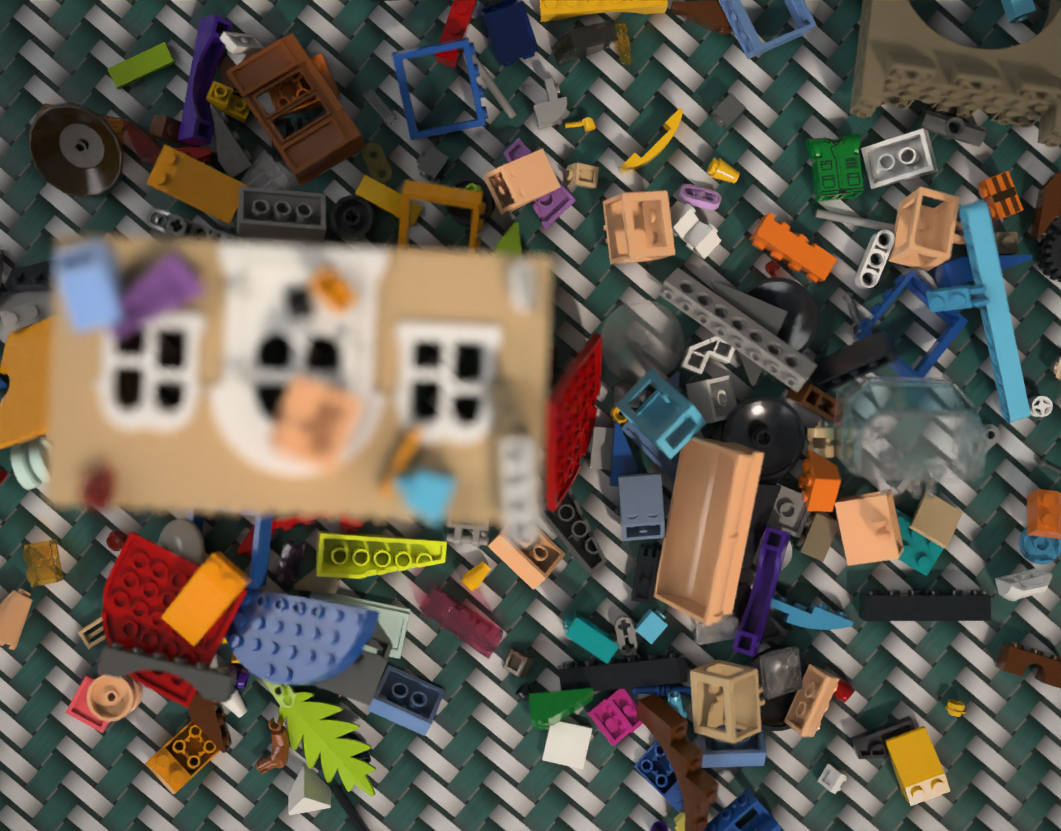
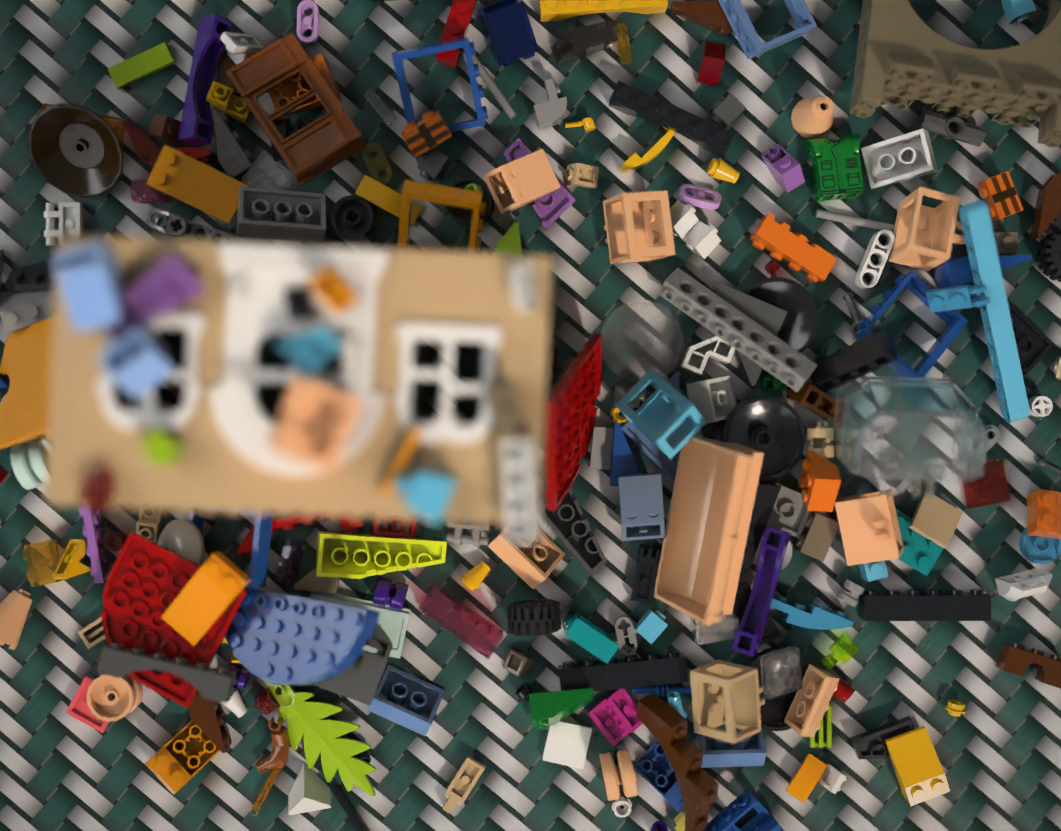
(70, 220): none -> white plate
(70, 562): none -> yellow slope
(95, 539): none -> medium lavender wing
(137, 363): none -> light blue slope
(146, 194): none -> clear pink rock
(149, 523): none -> tan slope
(162, 447): none -> lime brick
(265, 701): none -> clear red rock
(267, 791): none -> light orange piece
(307, 23): none -> lavender plate
(310, 349): none -> medium azure wing
(383, 591): none -> dark purple wheel
(411, 530): none -> red slope
(426, 133): none -> brick
(463, 783): none -> tan hinge
(533, 617): none -> black tyre
(619, 774): none -> light nougat wheel
(624, 811): none -> white plate
(645, 106): none -> black arch
(711, 63): none -> dark red slope
(773, 384): none -> dark green gear
(783, 168): none -> medium lavender slope
(806, 778): none -> light orange slope
(813, 116): none -> light nougat cone
(820, 743): none -> lime tile
(842, 650): none -> clear neon green plate
(850, 593): none -> light grey wheel
(873, 571): none -> medium azure brick
(989, 488): none -> clear red plate
(1030, 341): none -> black wing

